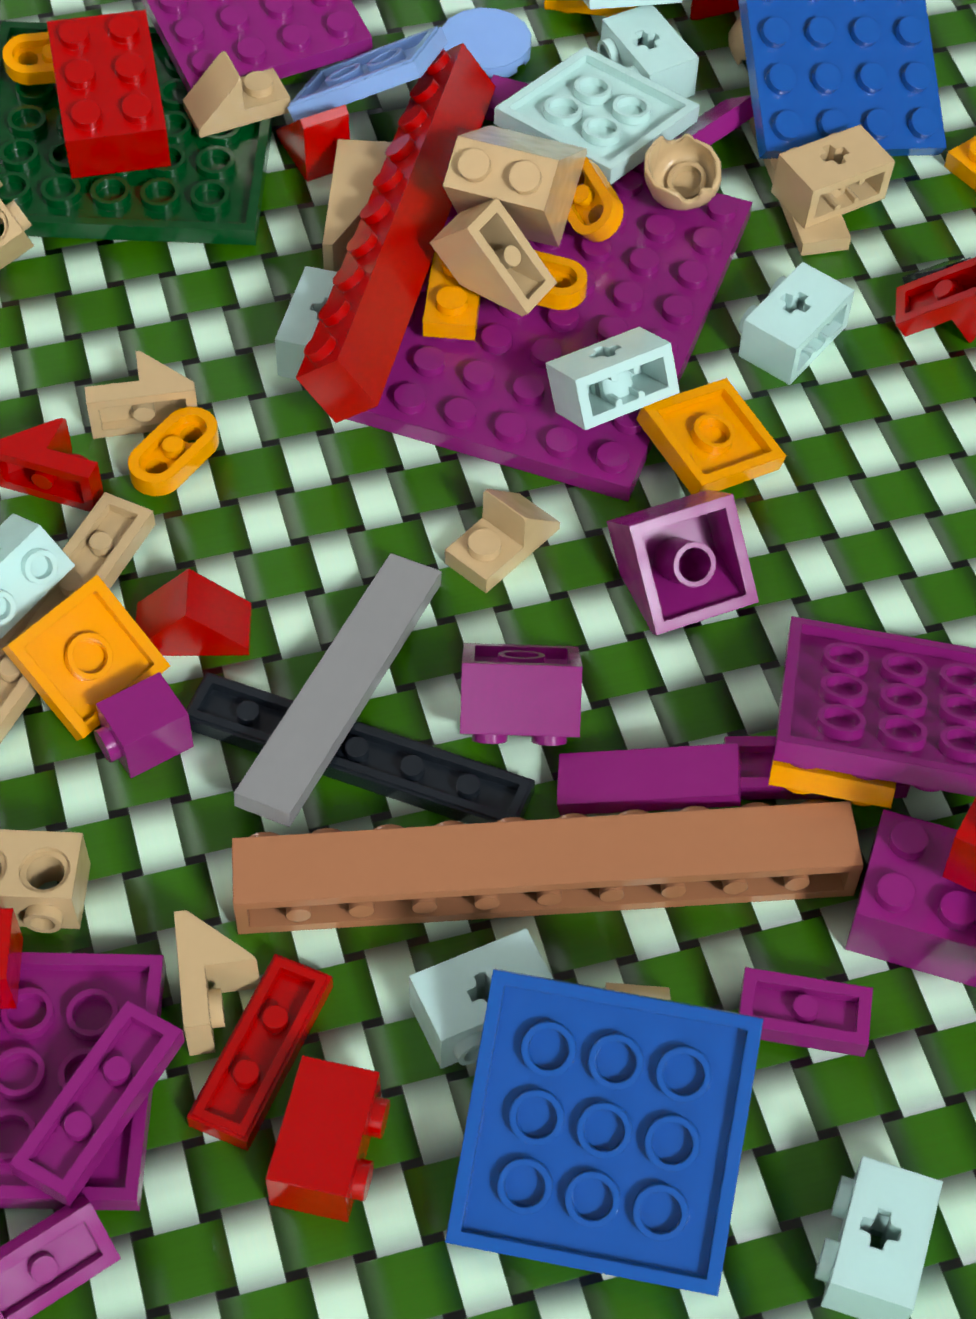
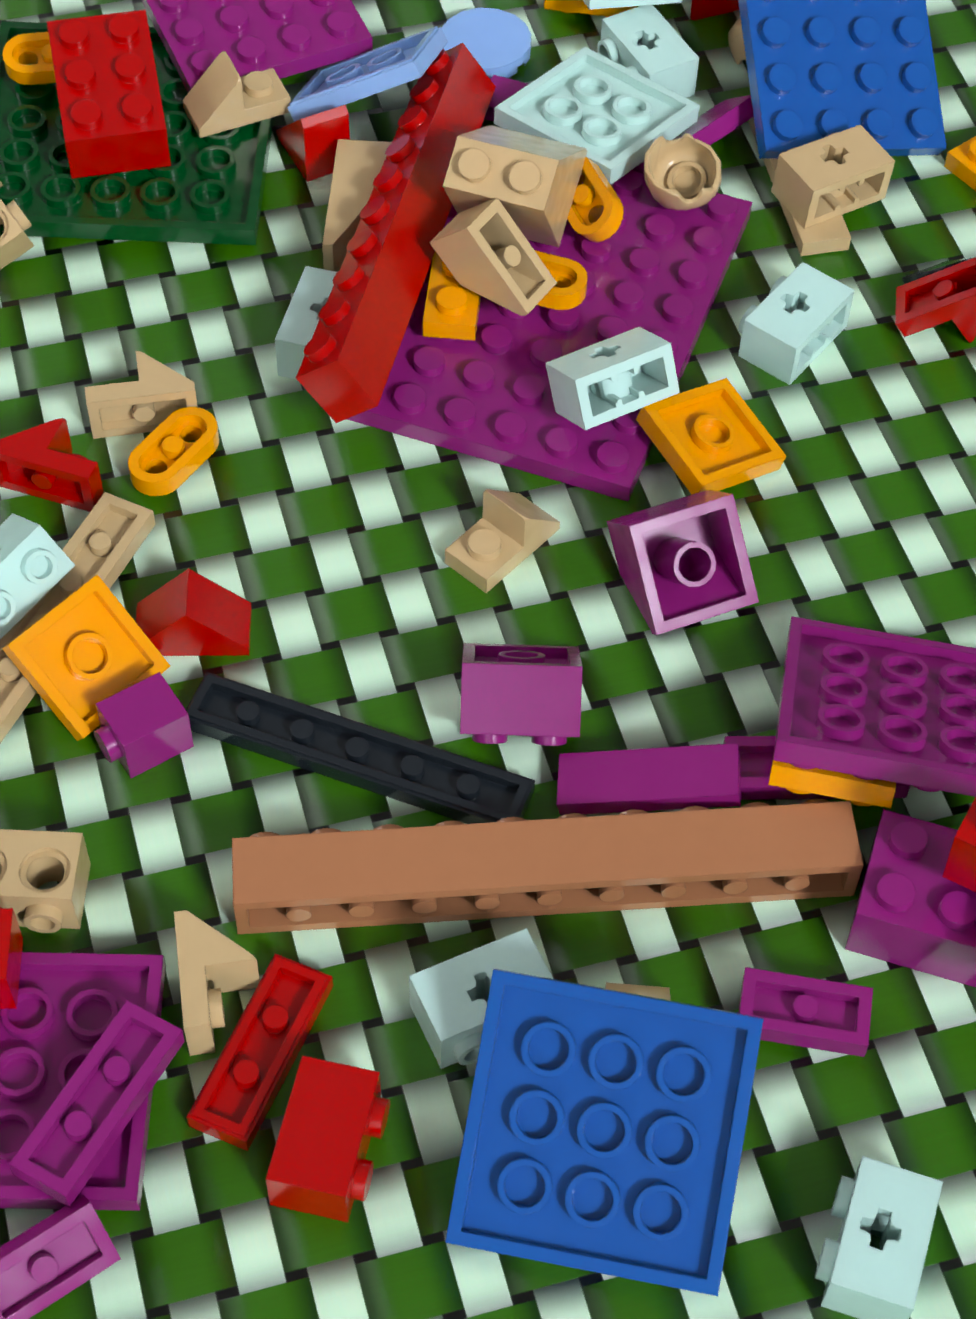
(337, 691): light grey tile -> none

